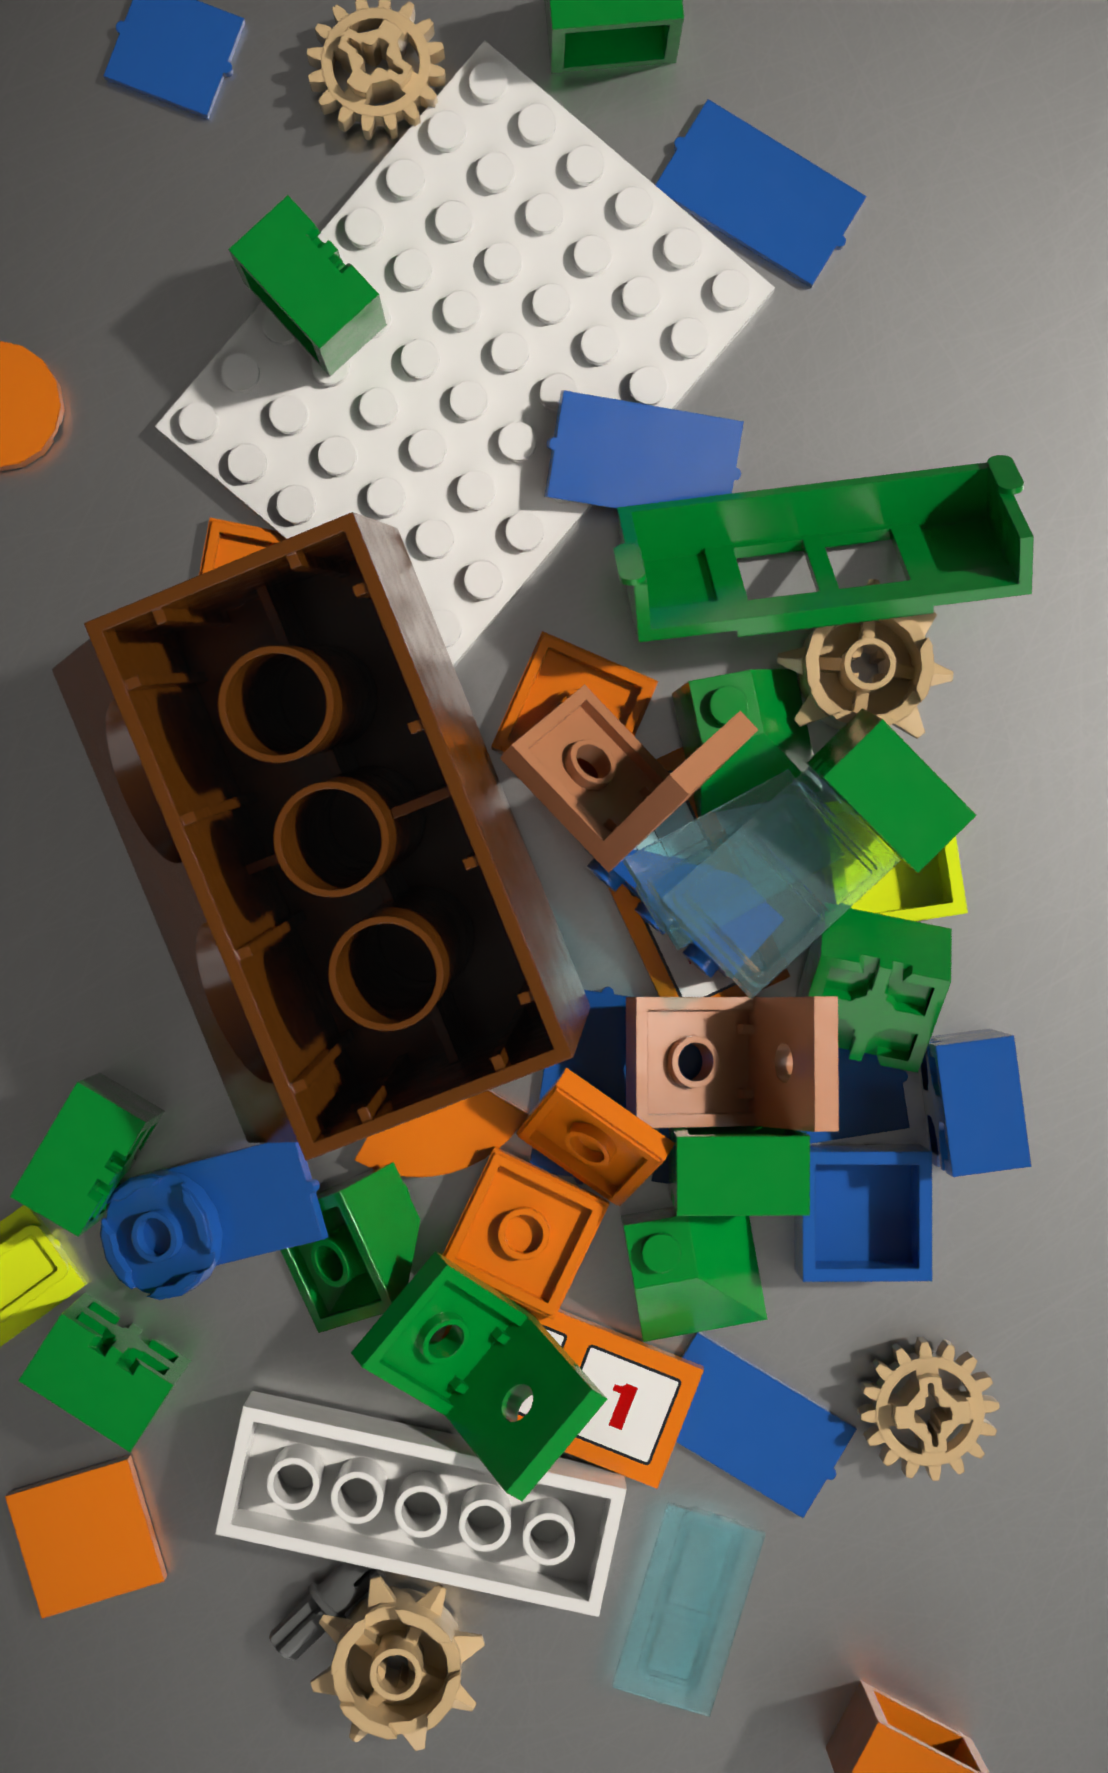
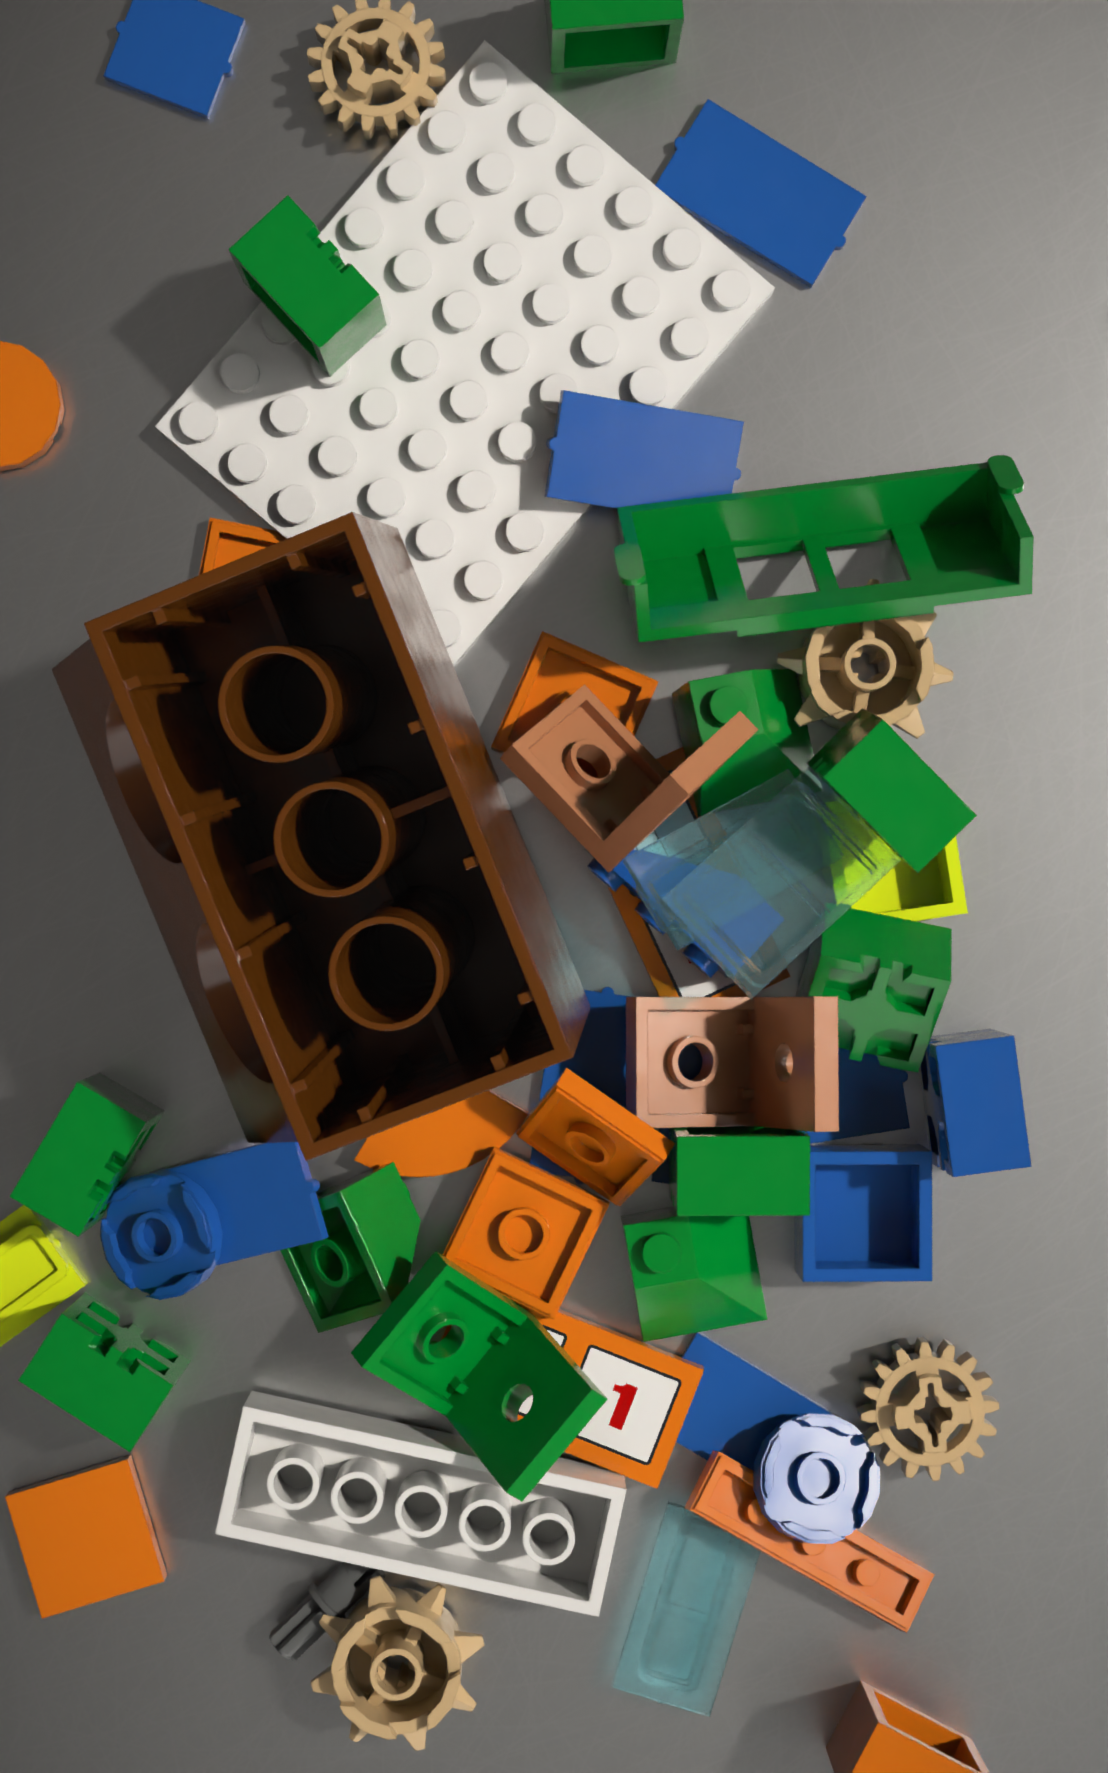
(816, 1478): none -> tile
(850, 1568): none -> orange tile

